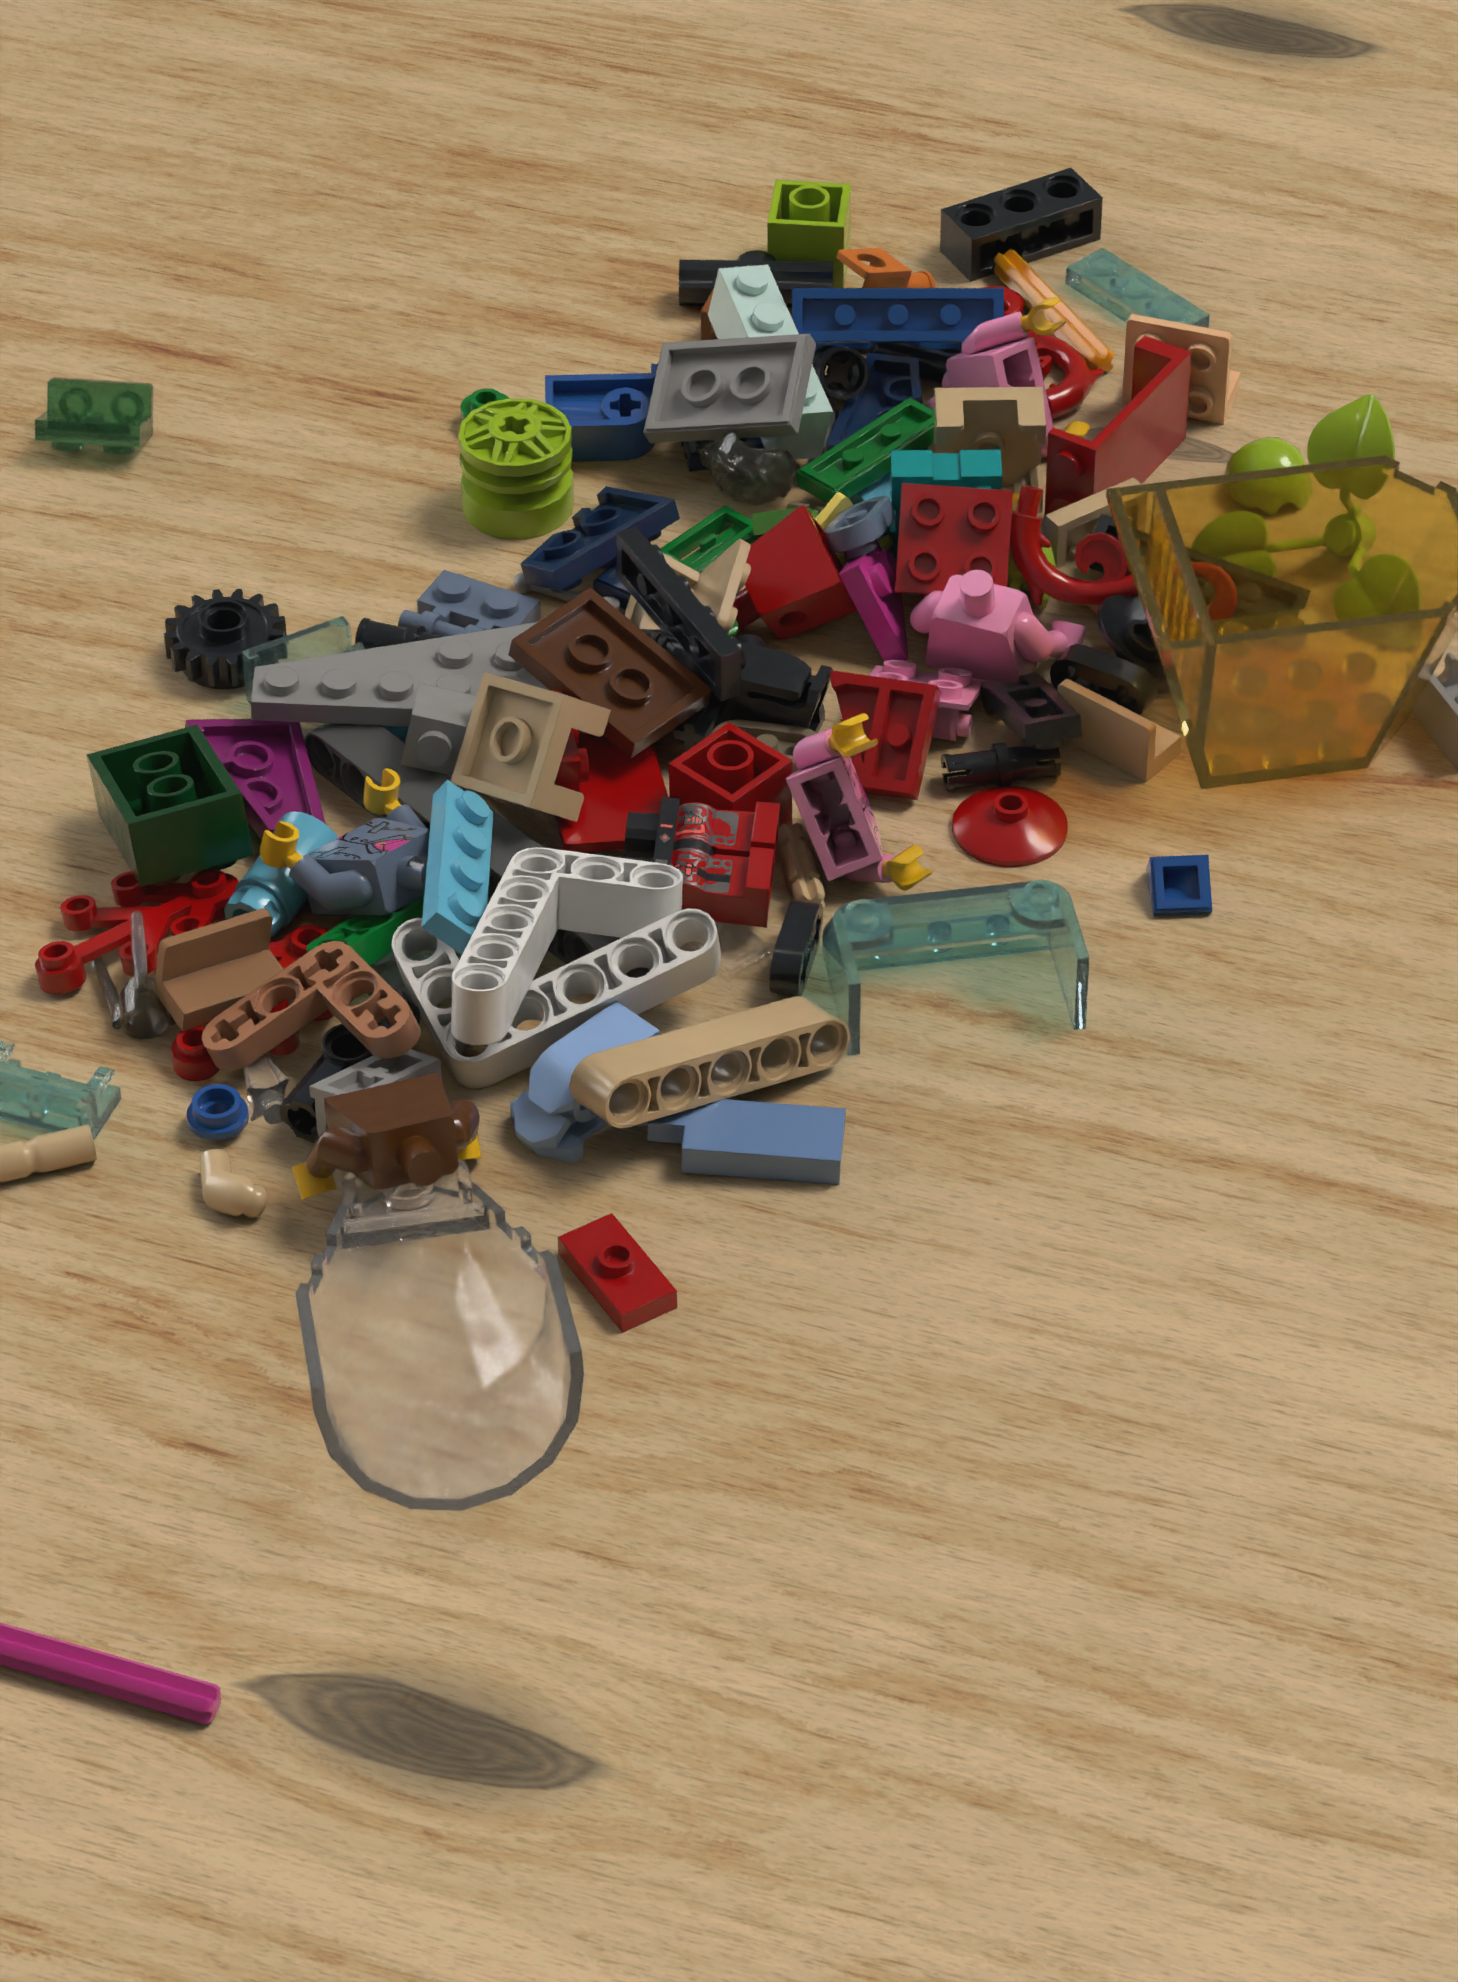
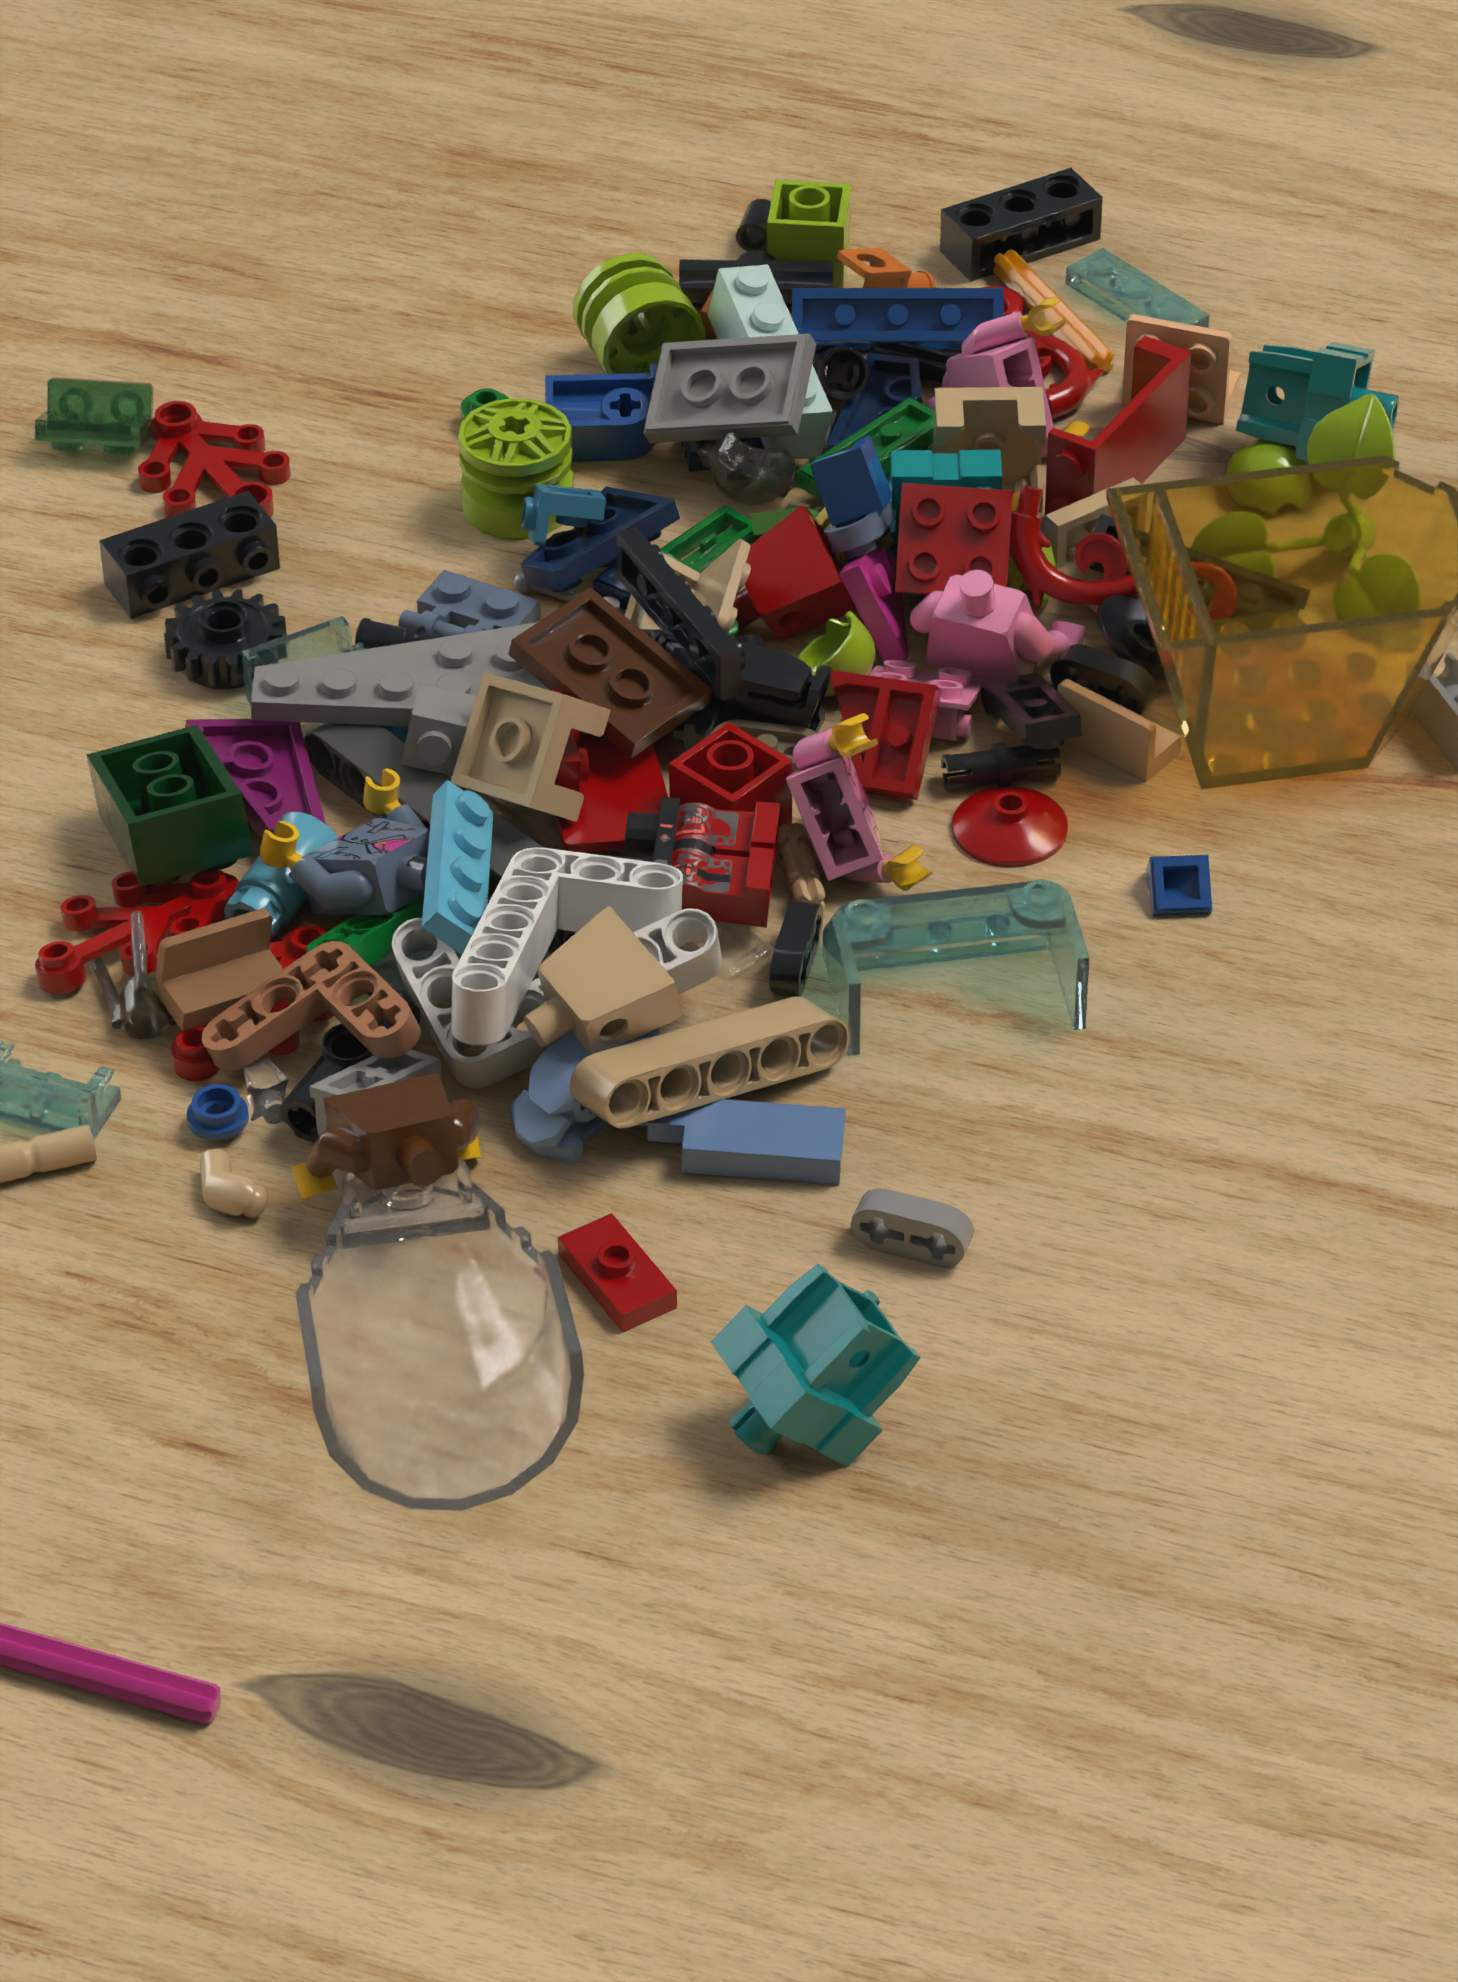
(180, 426): none -> red plant
(189, 554): none -> black brick
(569, 504): none -> dark azure bracket
(602, 988): none -> tan torso
(631, 310): none -> lime wheel
(753, 227): none -> black hinge
(814, 1367): none -> teal piece
(844, 648): none -> lime hair
(852, 482): none -> blue panel
(912, 1227): none -> light grey beam
(1312, 388): none -> teal piece

